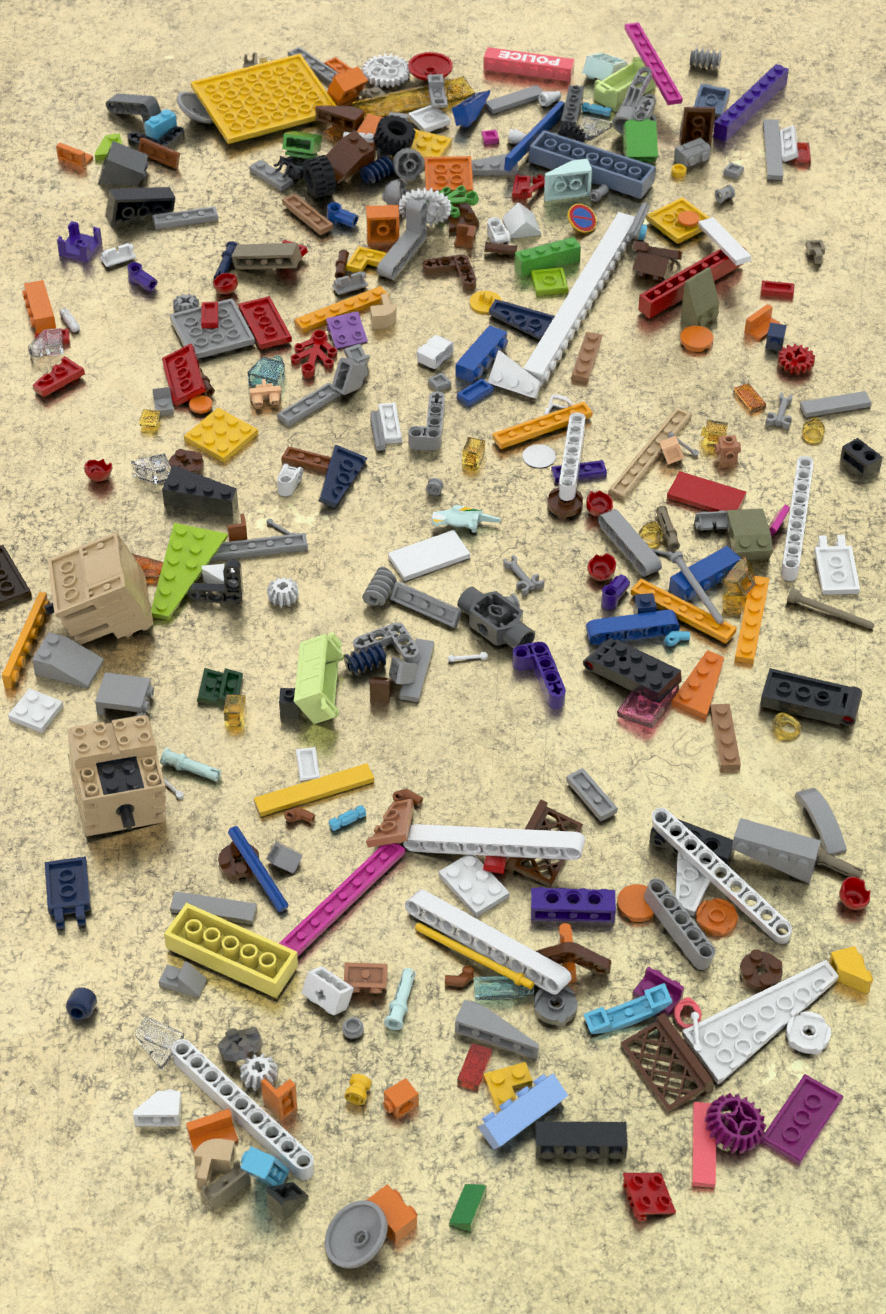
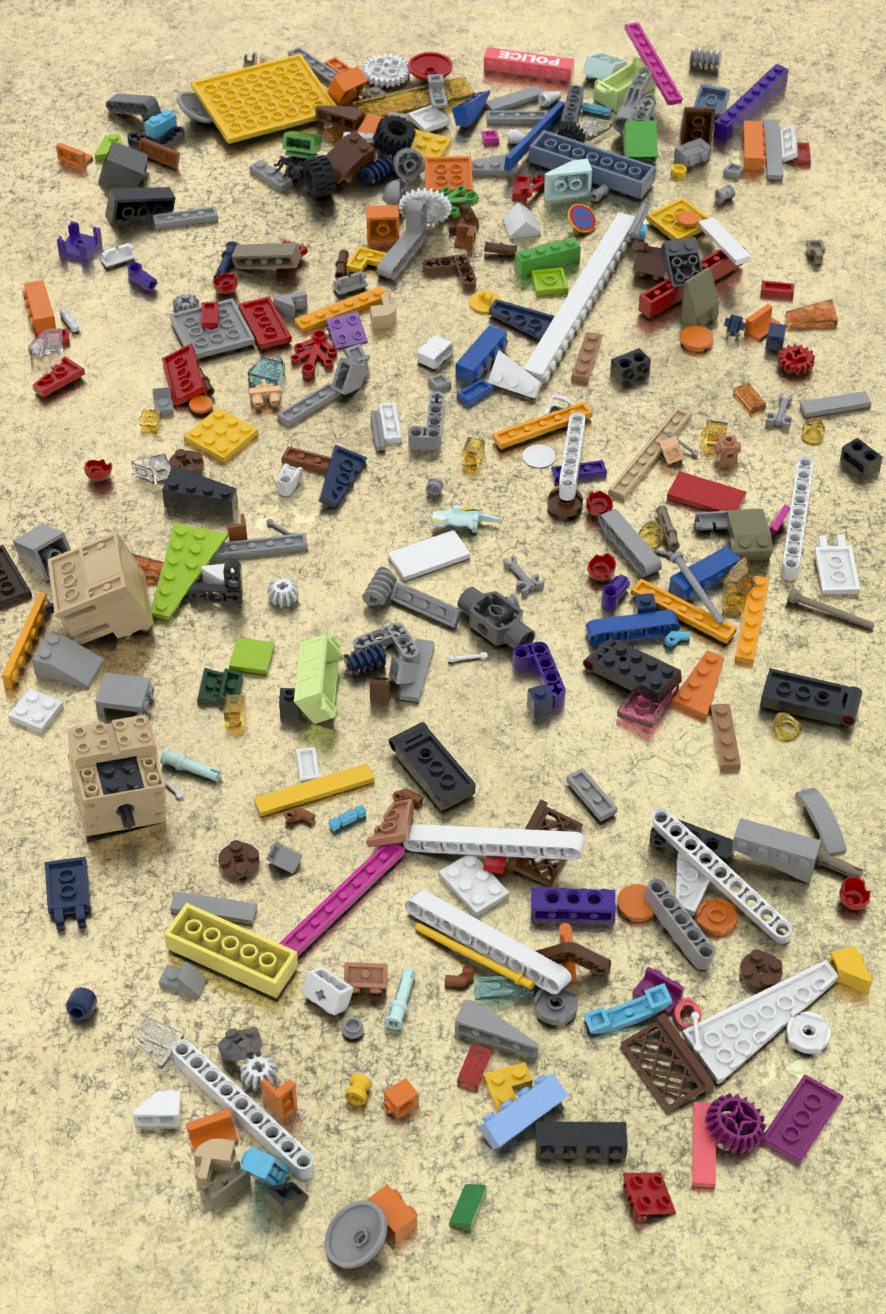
(39, 546): none -> light grey slope
(251, 655): none -> lime tile
(258, 869): blue axle -> none
(288, 303): none -> light grey slope
(307, 214): medium nougat plate -> none
(336, 215): blue piece -> none
(432, 766): none -> black hinge
(497, 232): white piece -> none
(515, 117): none -> light grey tile
(539, 700): none -> dark blue brick
(630, 365): none -> black brick
(681, 260): none -> dark grey slope
(734, 324): none -> dark blue gear
(753, 145): none -> orange brick
(813, 315): none -> clear orange wing

